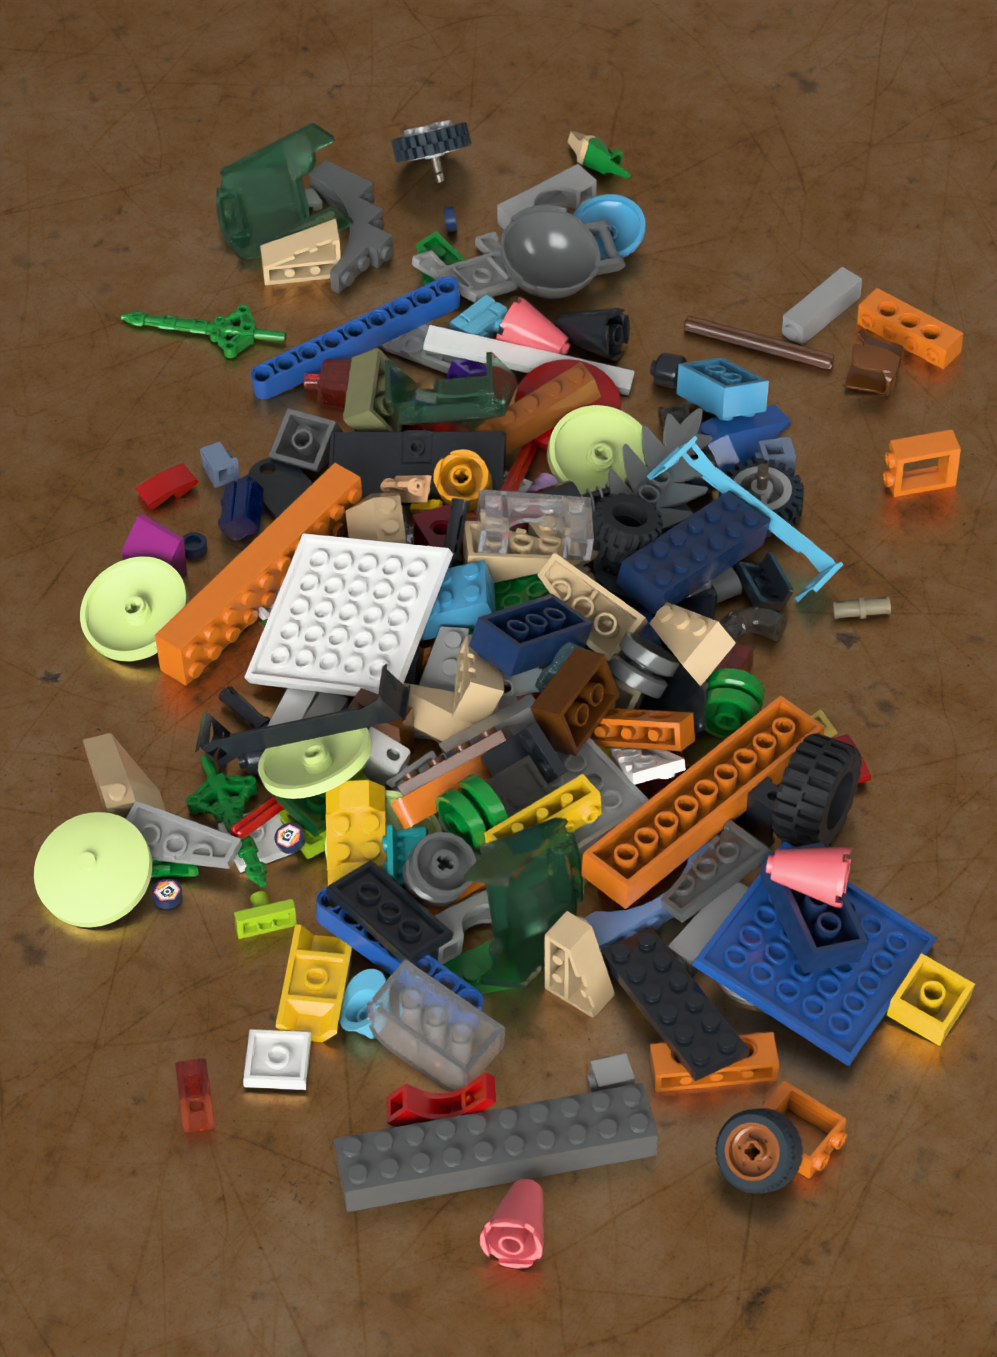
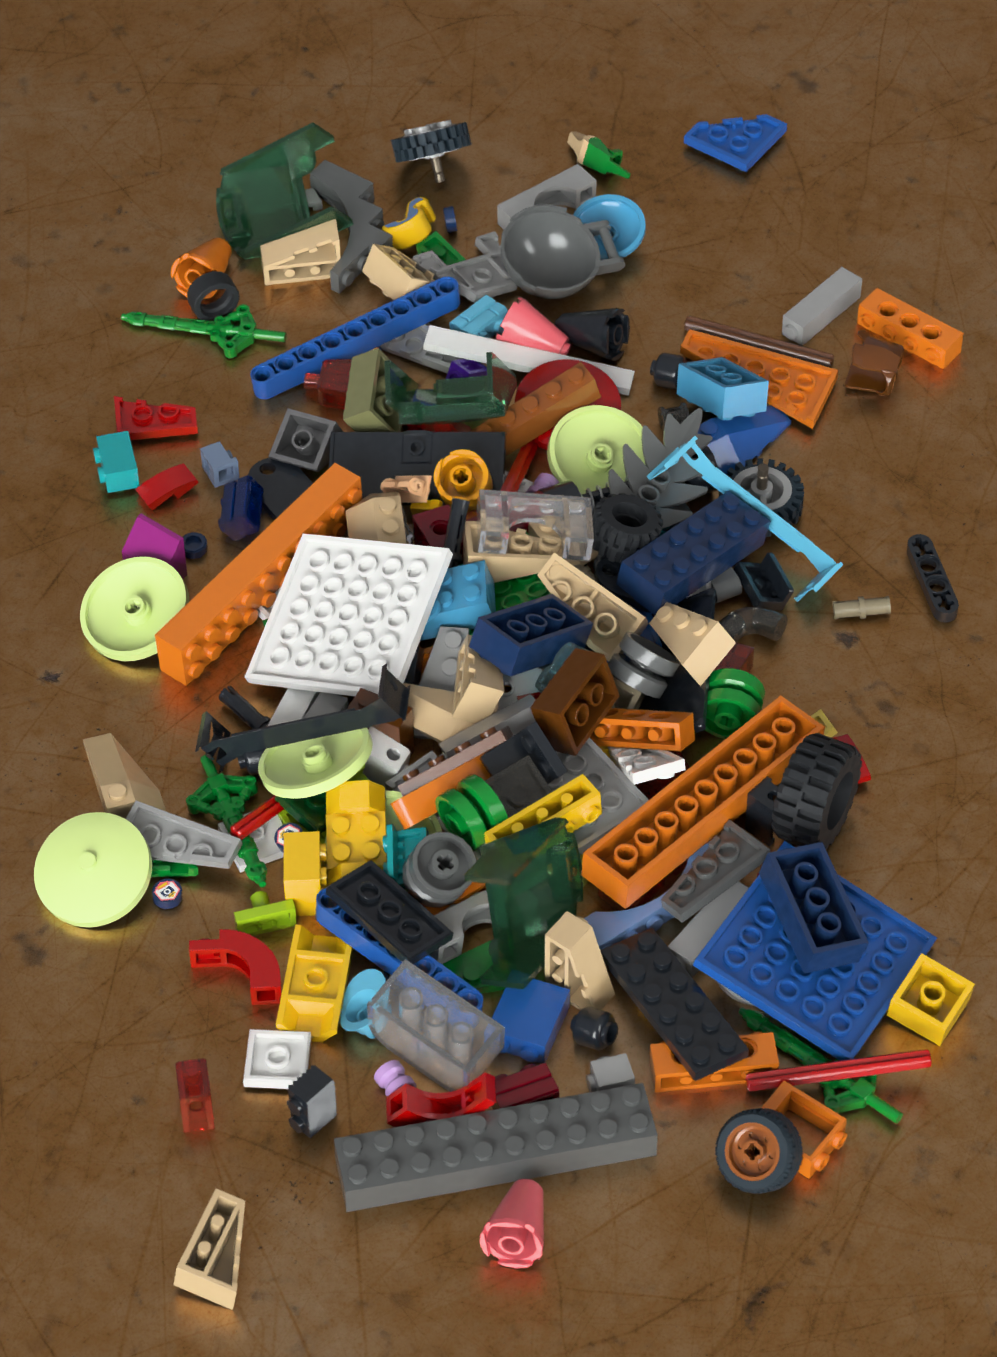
(117, 462): none -> teal brick
(154, 421): none -> red wing
(203, 259): none -> orange cone
(204, 285): none -> black tyre
(213, 1252): none -> tan wedge
(245, 954): none -> red arch
(304, 870): none -> yellow brick
(311, 1101): none -> black brick
(392, 1077): none -> lavender wheel
(394, 272): none -> tan wedge
(415, 225): none -> yellow animal
(527, 1086): none -> dark red brick
(532, 1019): none -> blue brick
(594, 1028): none -> black head
(736, 140): none -> blue plate
(777, 449): sand blue brick -> none
(794, 384): none -> orange wing
(813, 871): coral cone -> none
(839, 1070): none -> red axle
(858, 1093): none -> green bar
(917, 448): orange window -> none
(934, 577): none -> black beam

